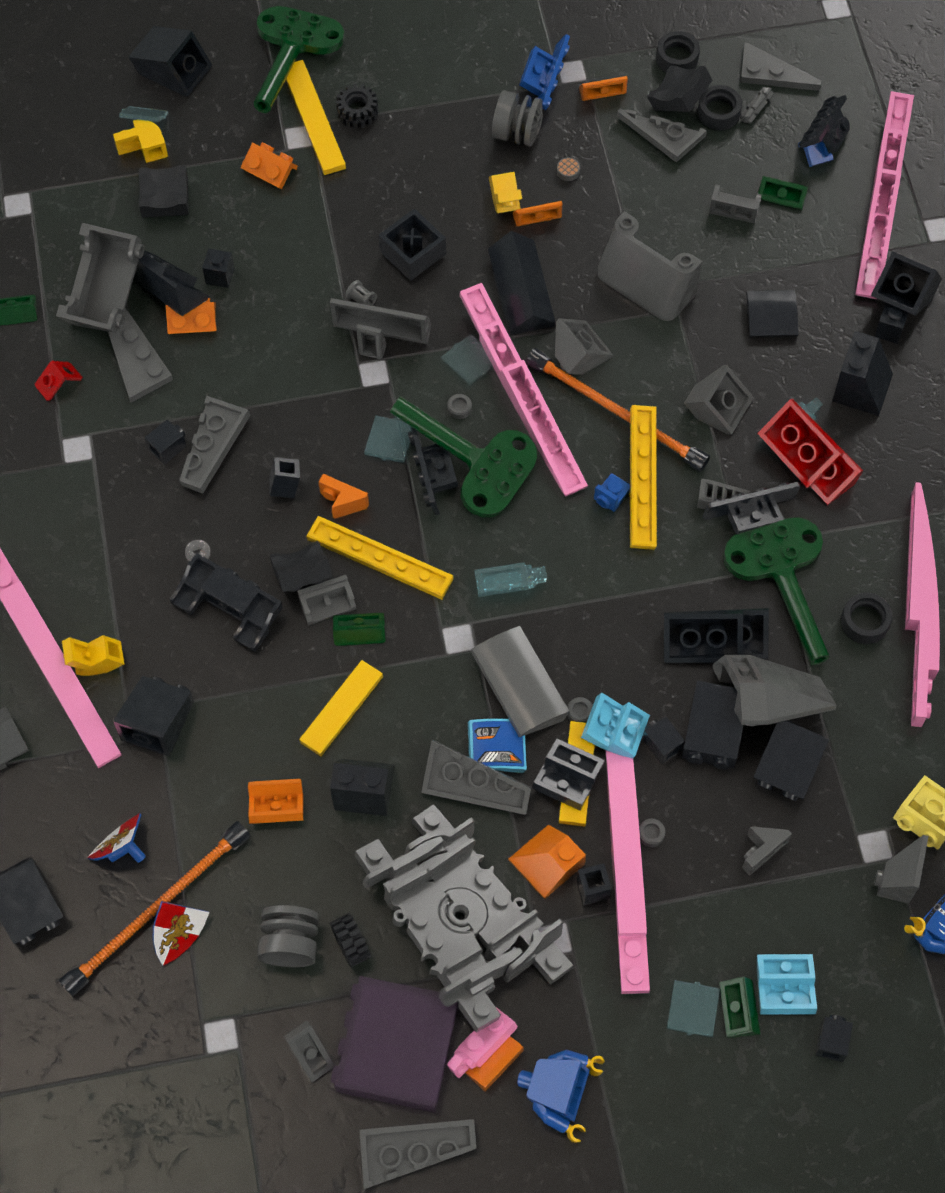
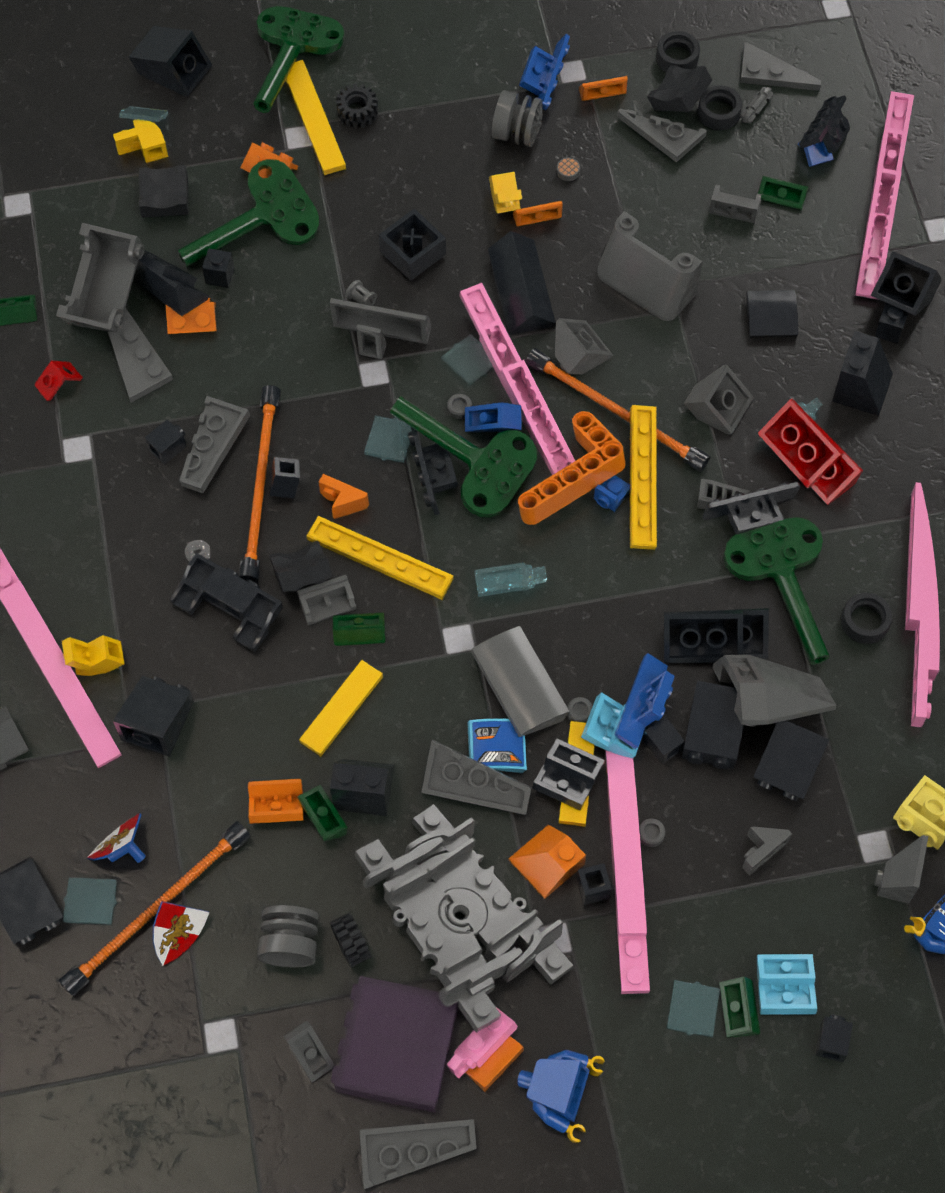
(90, 901): none -> clear light blue piece
(269, 402): none -> orange hose
(279, 204): none -> dark green piece
(323, 813): none -> dark green slope
(493, 417): none -> blue slope
(602, 462): none -> orange beam
(645, 700): none -> blue bracket

